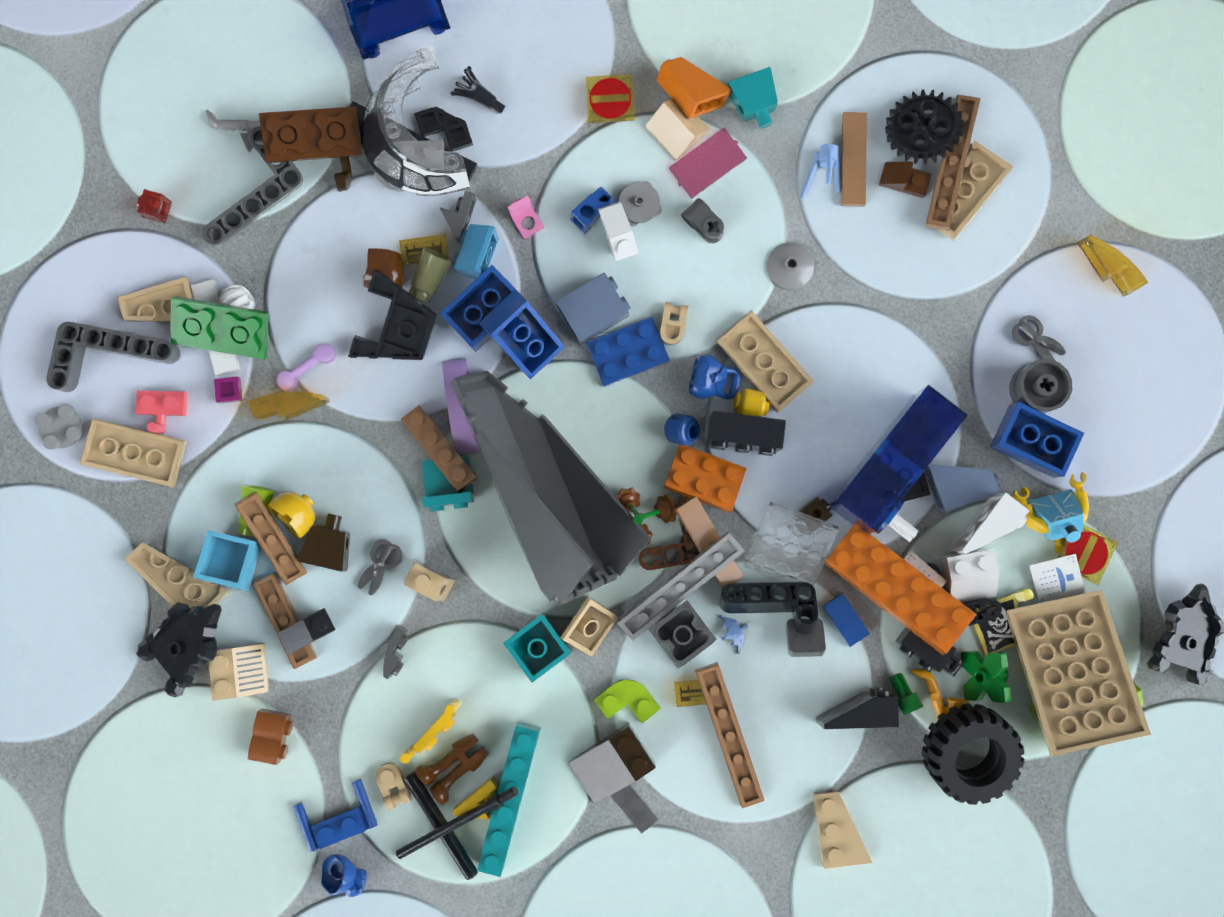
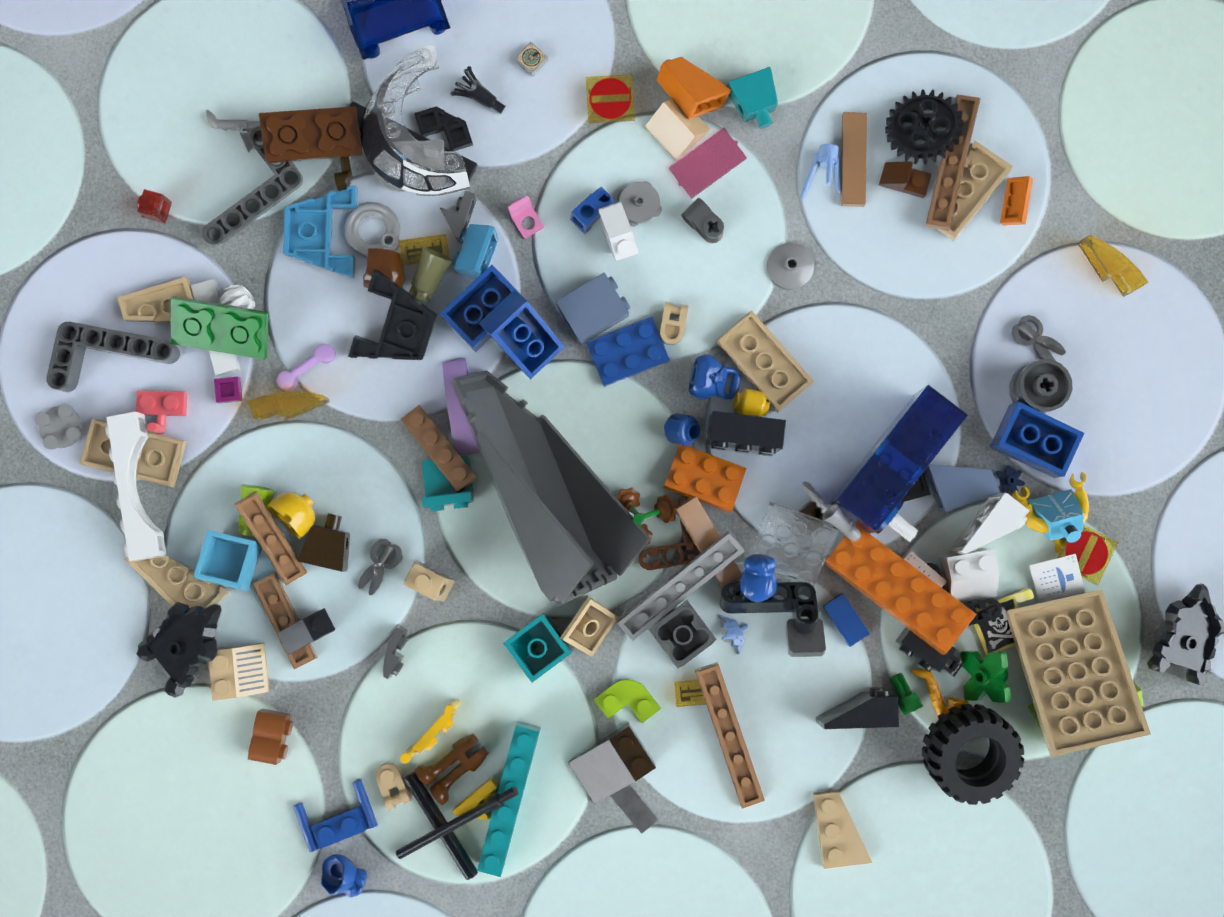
(127, 439): none -> white arch
(310, 231): none -> dark azure wing
(366, 210): none -> light grey piece
(531, 58): none -> tile
(758, 577): none -> blue hair
(833, 514): none -> light grey piece
(1005, 482): none -> dark blue plant
(1016, 201): none -> orange plate

